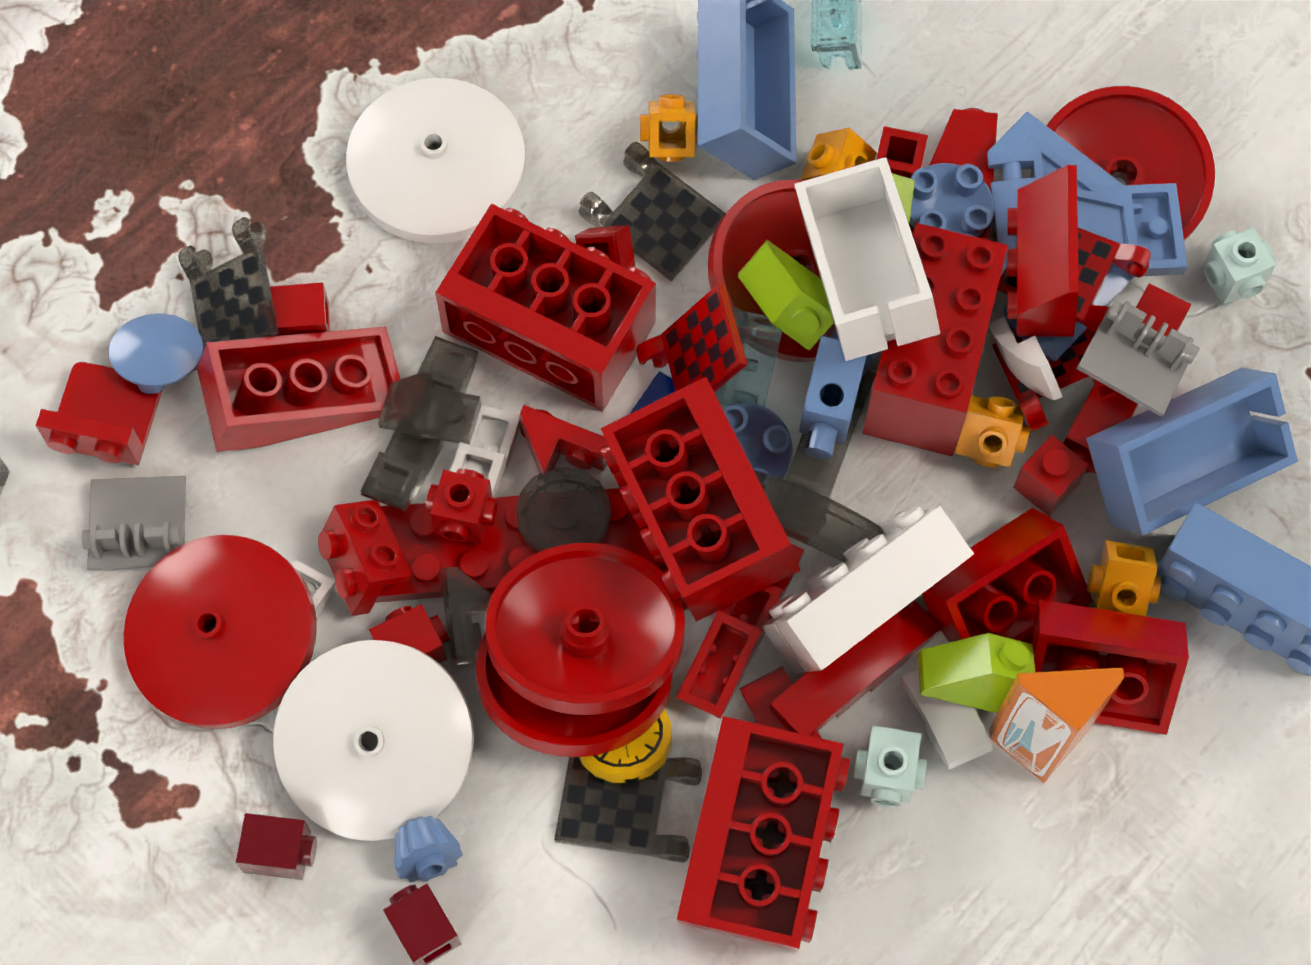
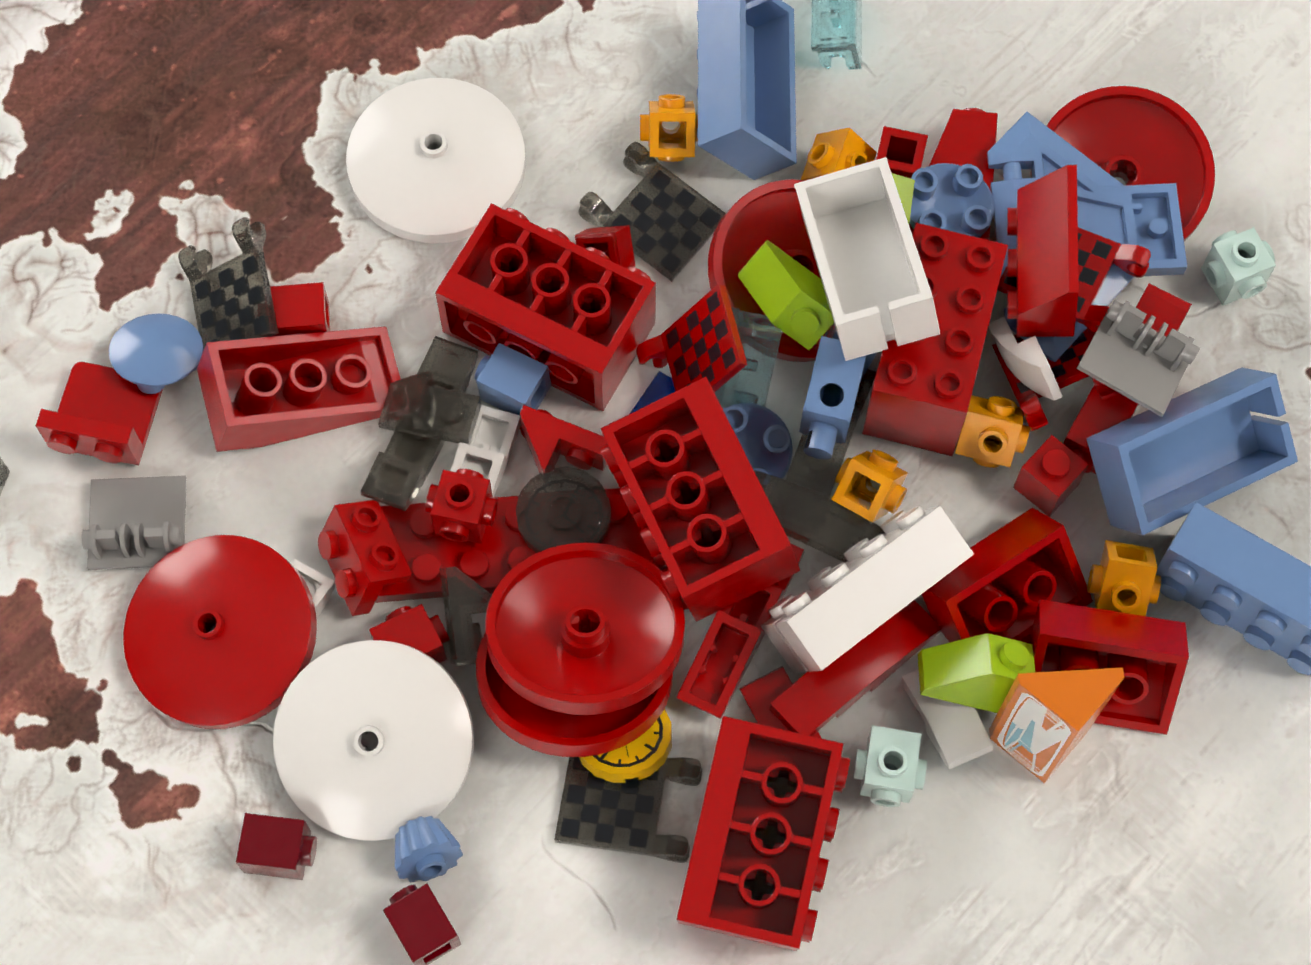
(512, 380): none -> medium blue brick
(857, 492): none -> light orange brick

